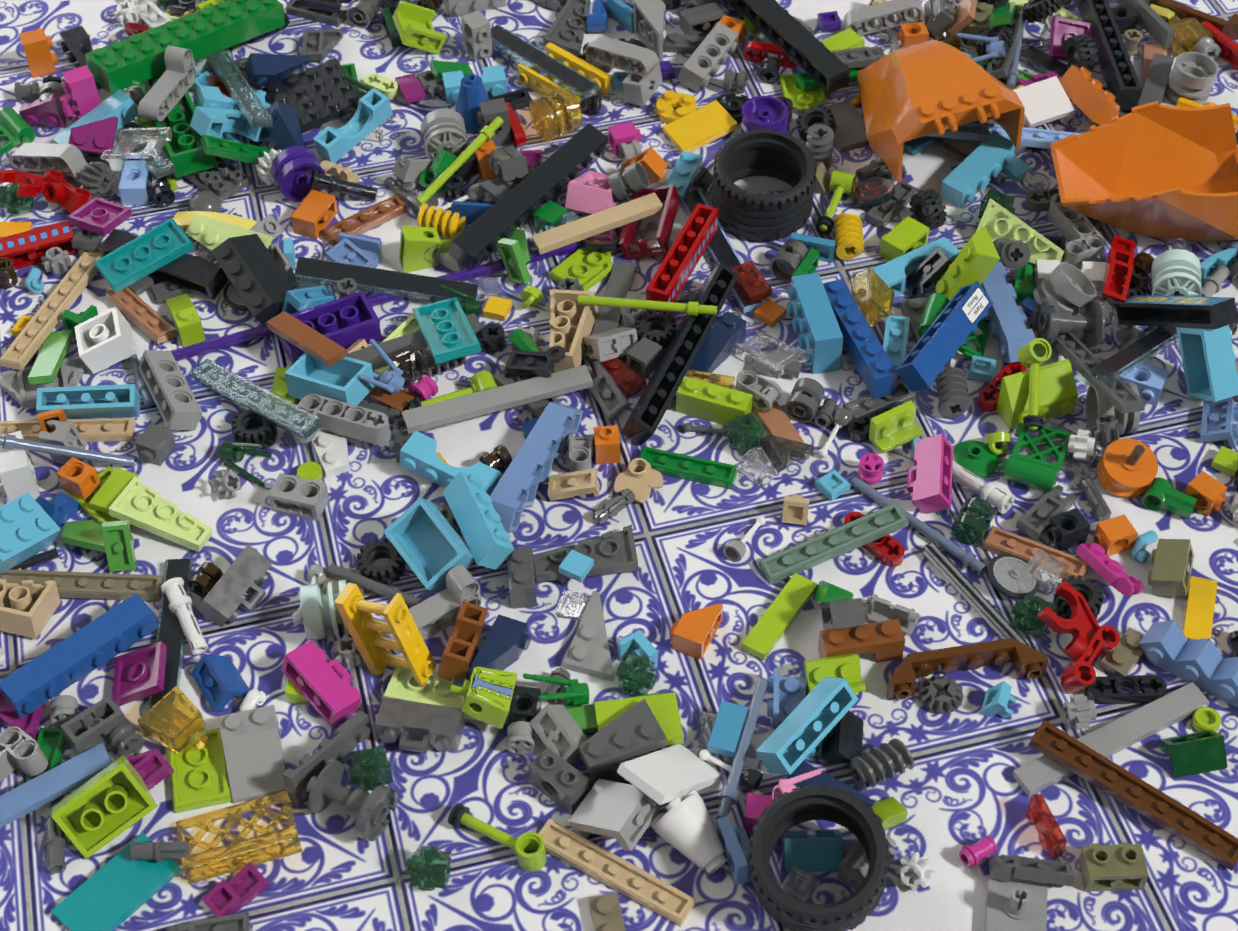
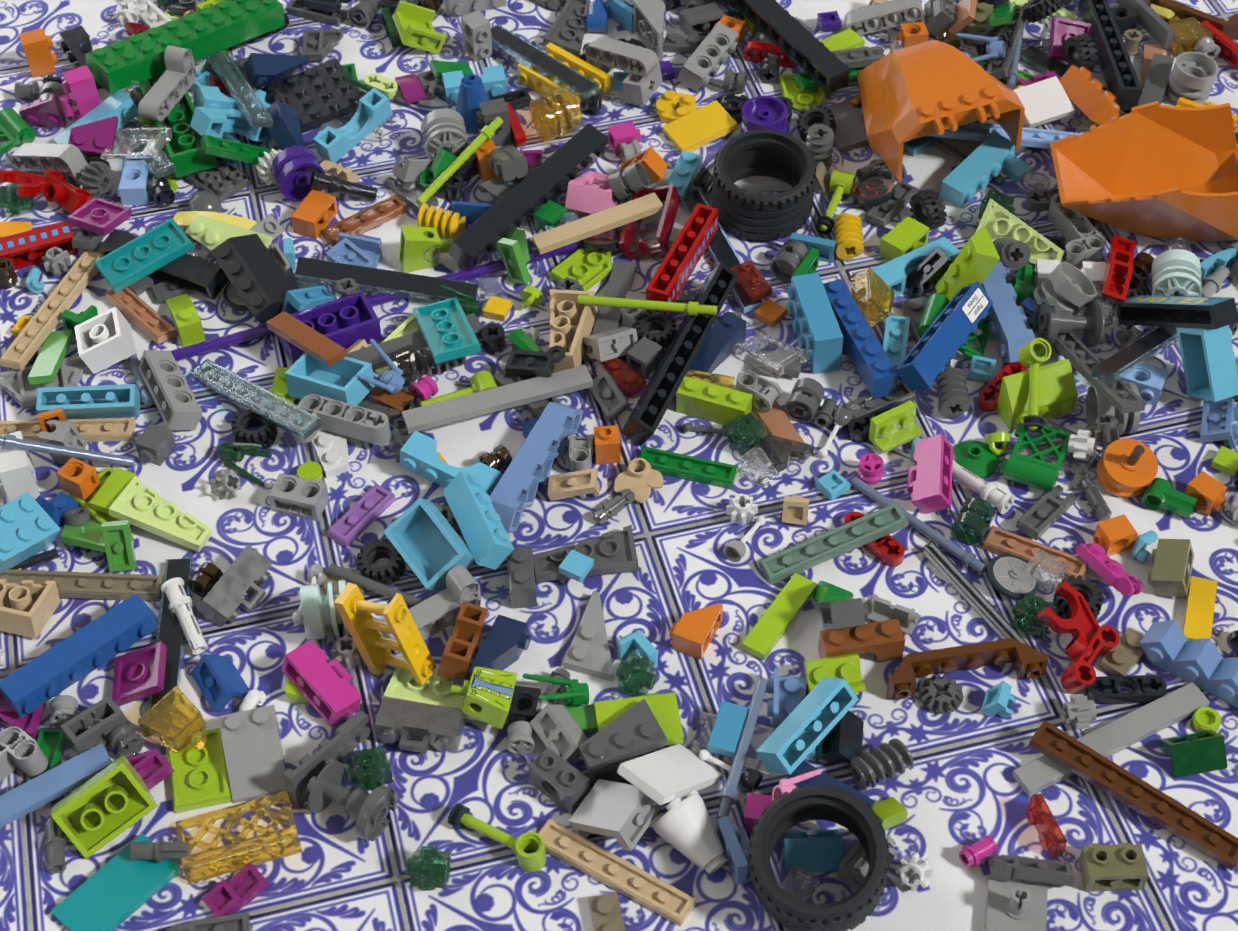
(77, 516): none -> dark grey tile
(361, 515): none -> medium lavender tile
(472, 193): light grey hinge -> none
(572, 605): clear plate -> none
(742, 509): none -> white gear
(1068, 529): black brick -> none

